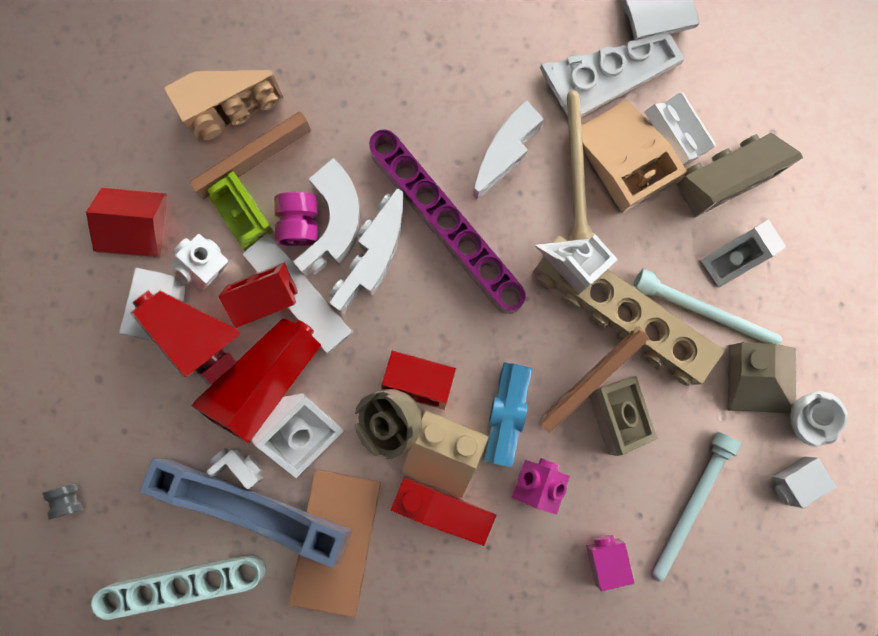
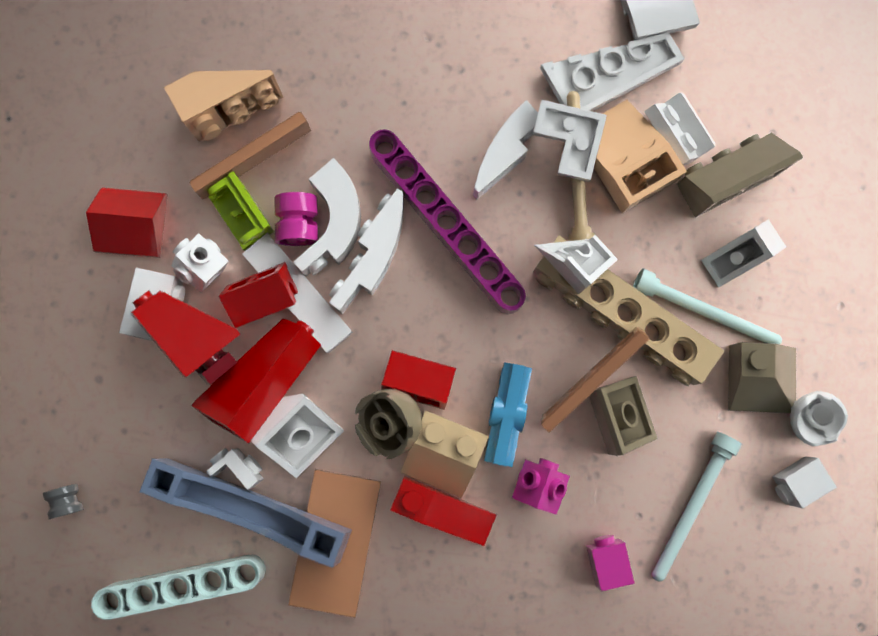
(580, 132): none -> white plate

